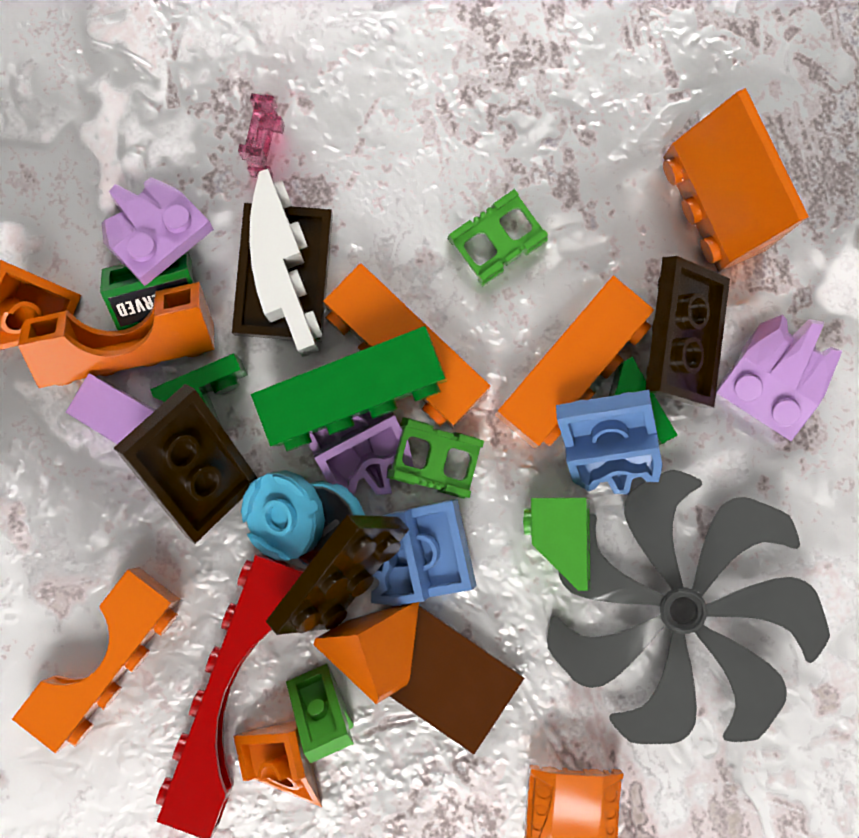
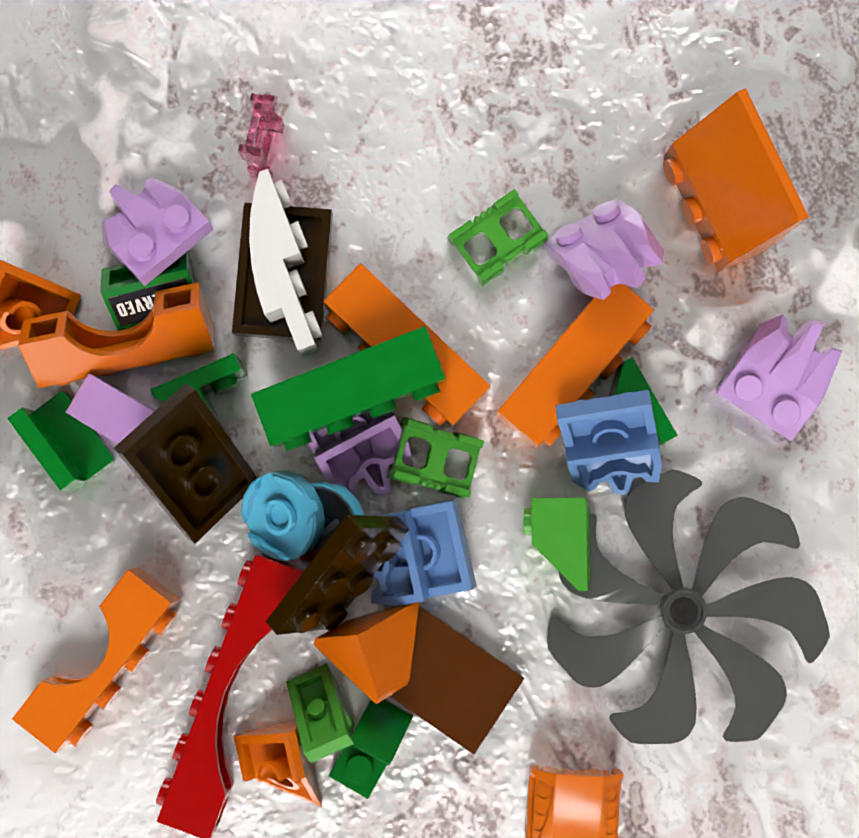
(62, 443): none -> green panel
(374, 747): none -> green slope
(605, 249): none -> lavender plate
(687, 332): dark brown plate -> none

